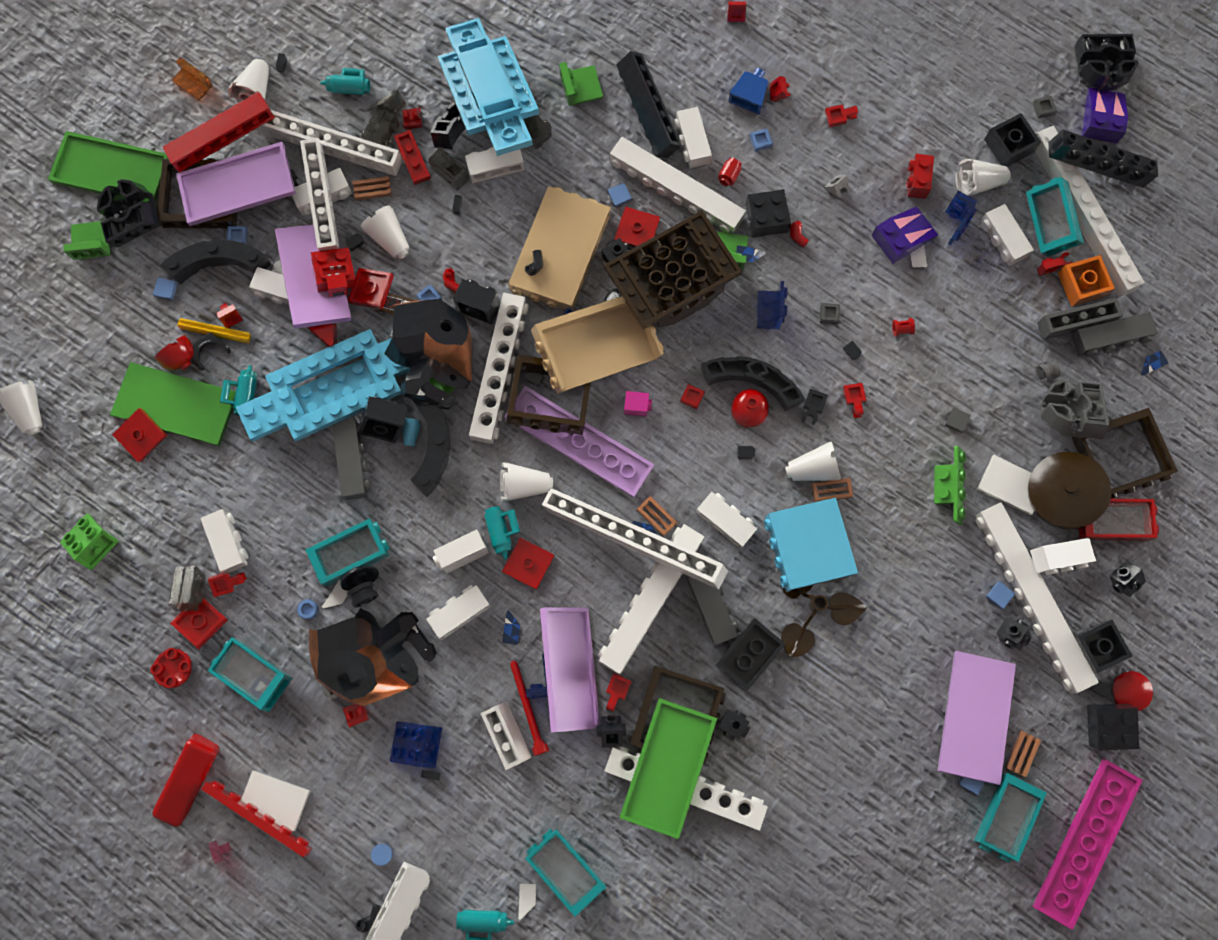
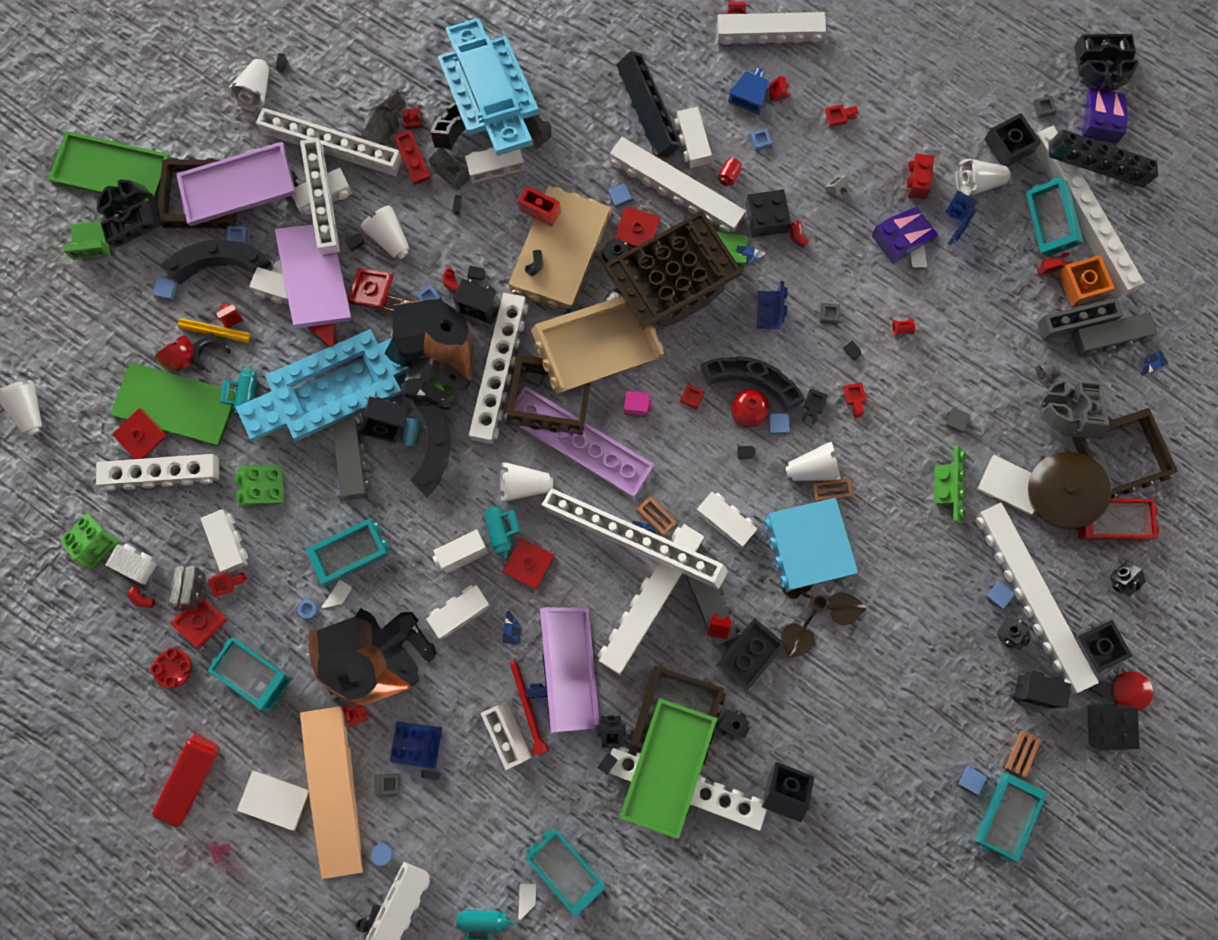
(108, 471): none -> white brick
(131, 564): none -> white brick
(134, 596): none -> red arm
(192, 79): clear orange panel -> none
(218, 132): red brick -> none
(259, 485): none -> bright green bracket
(264, 822): red plate -> none
(331, 792): none -> light nougat slope
(333, 271): red piece -> none
(349, 82): teal piece -> none
(358, 576): black dish -> none
(362, 594): black wheel -> none
(372, 185): nougat tile -> none
(386, 784): none -> dark grey slope
(476, 273): none -> black piece
(539, 206): none -> red brick
(580, 84): bright green bracket -> none
(607, 763): none -> black piece
(617, 689): red plate -> none
(719, 627): none -> red tile
(771, 28): none -> white brick
(779, 423): none -> medium blue tile
(788, 792): none -> black brick
(977, 718): lavender tile -> none
(1006, 235): white brick -> none
(1042, 690): none -> black brick
(1063, 556): white brick -> none
(1087, 844): dark pink plate -> none

